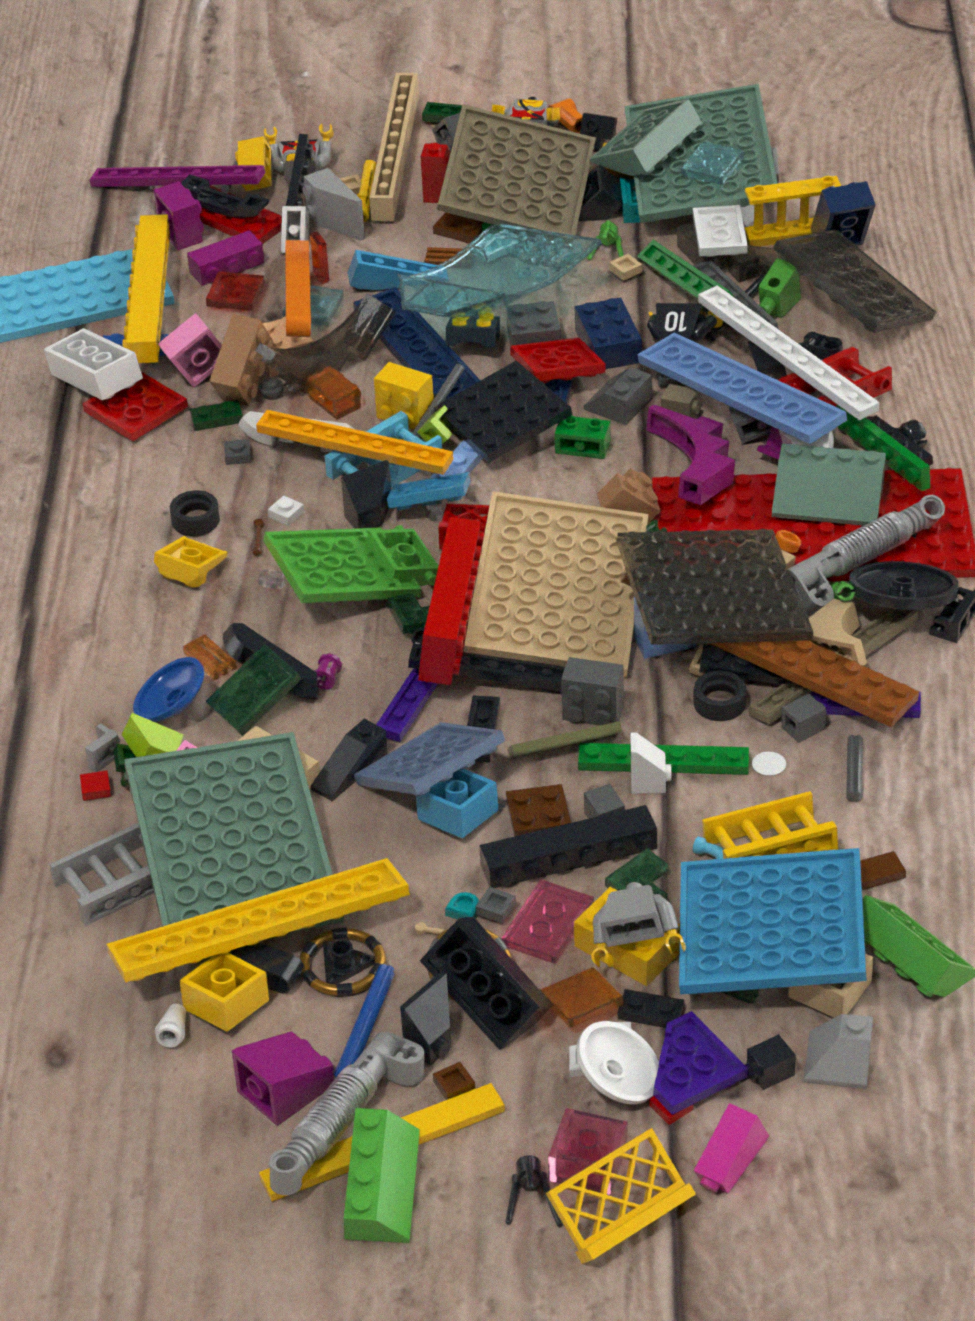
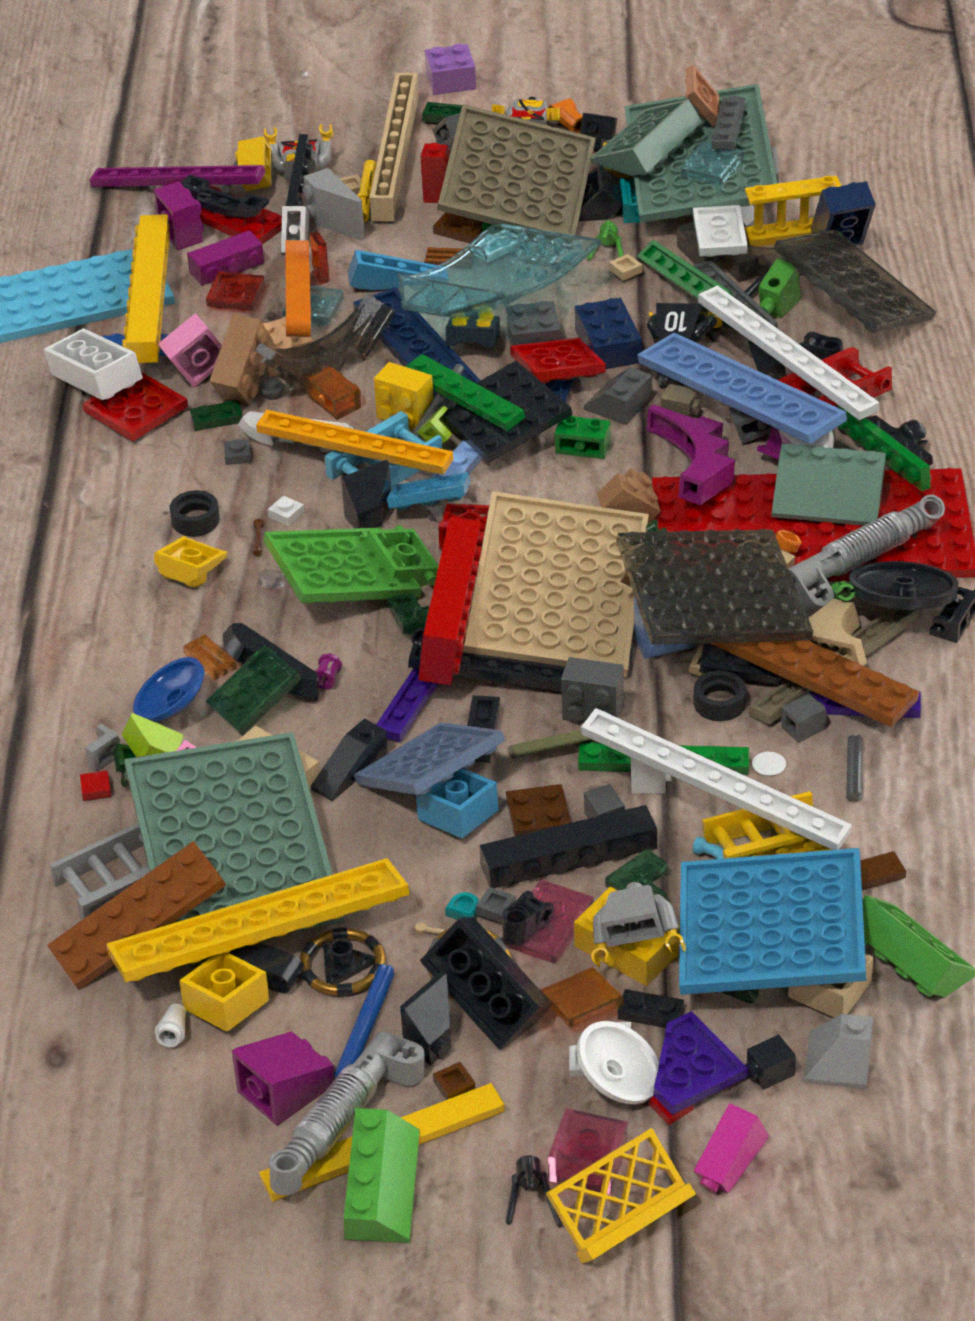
(145, 905): none -> dark orange plate
(450, 69): none -> medium lavender brick
(469, 394): none -> green plate
(525, 918): none -> black piece
(702, 95): none -> nougat plate
(716, 779): none -> white plate
(728, 123): none -> dark grey plate

